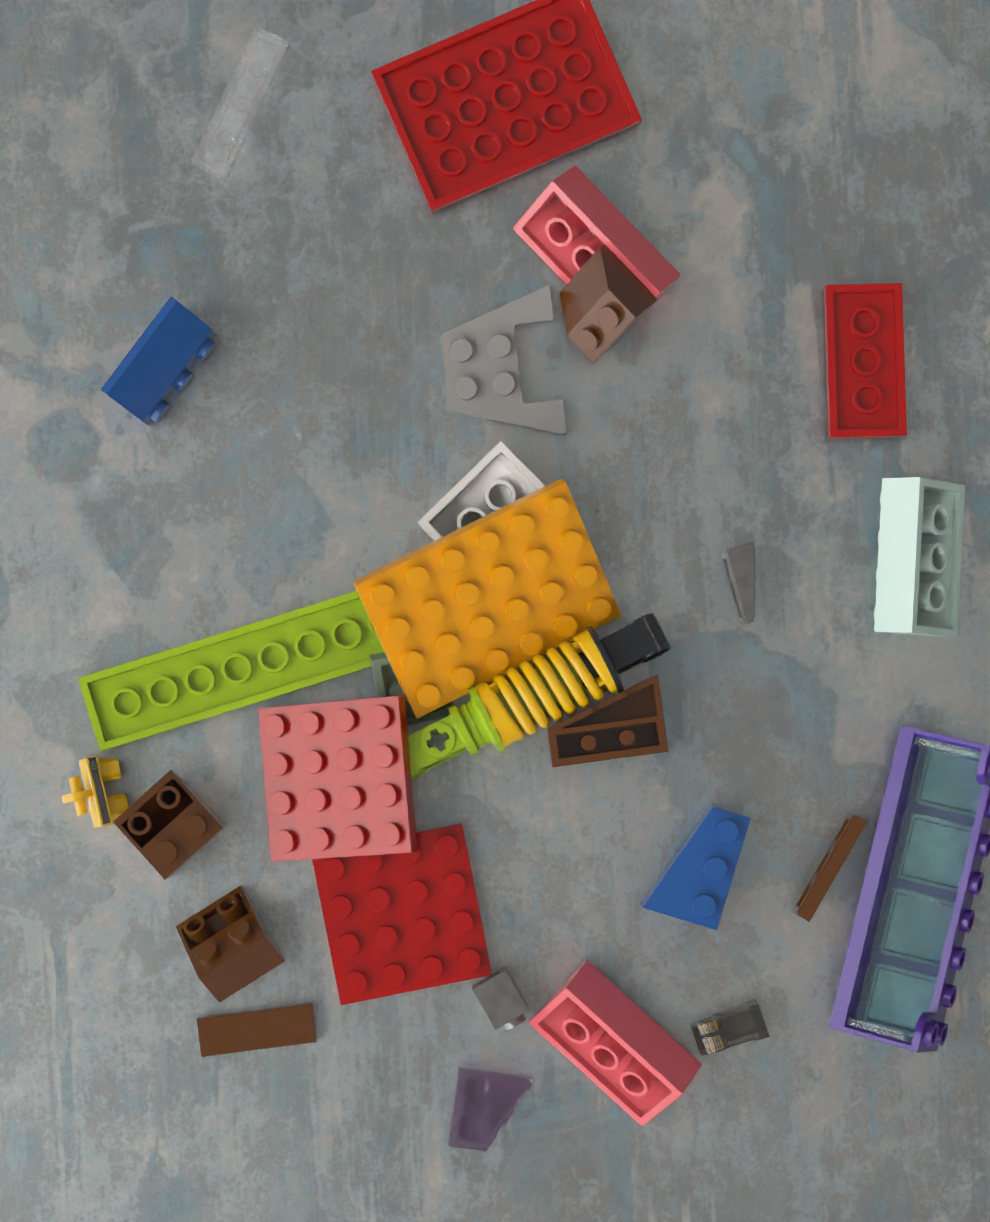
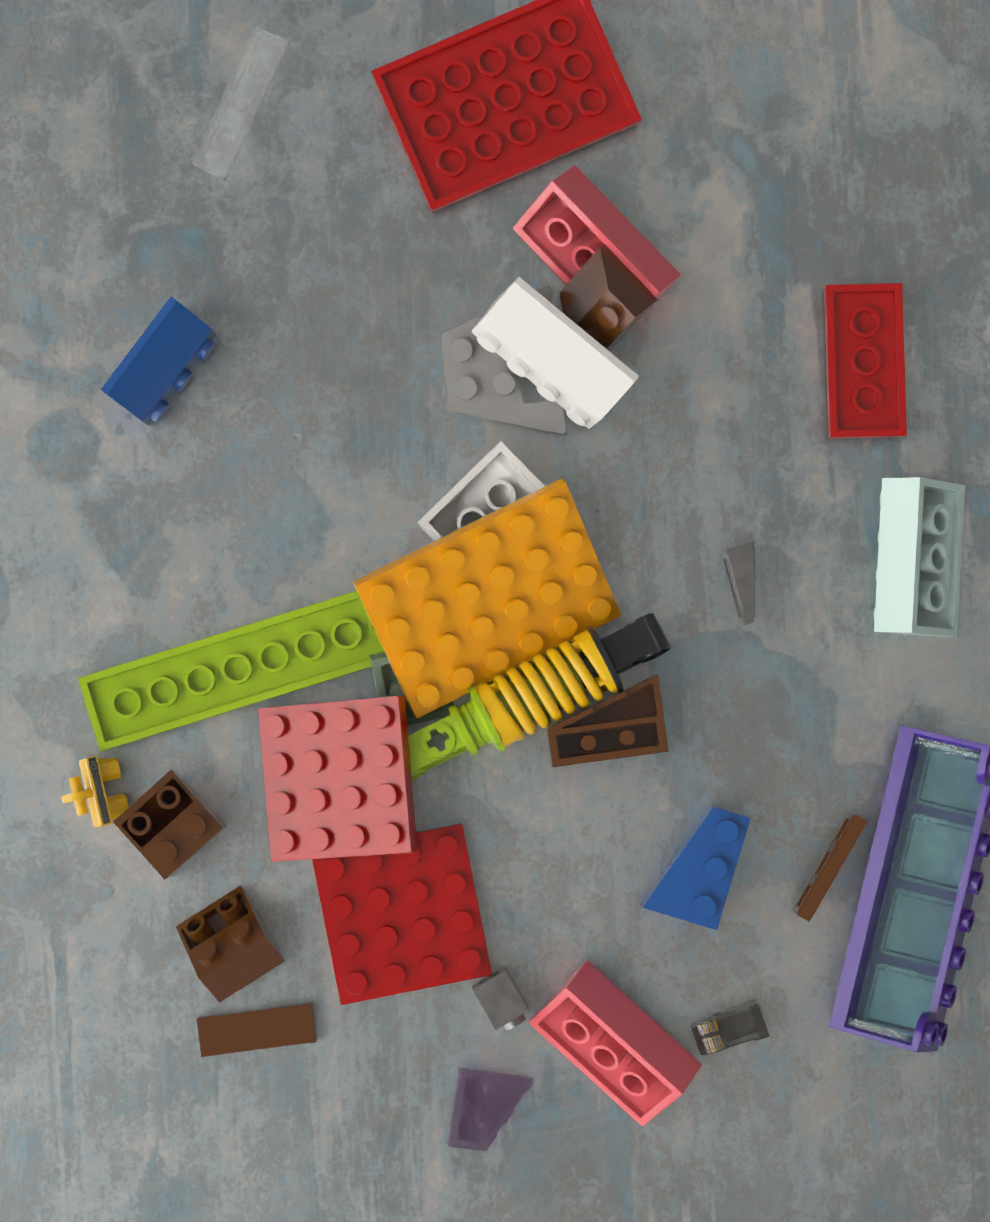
(553, 354): none -> white slope

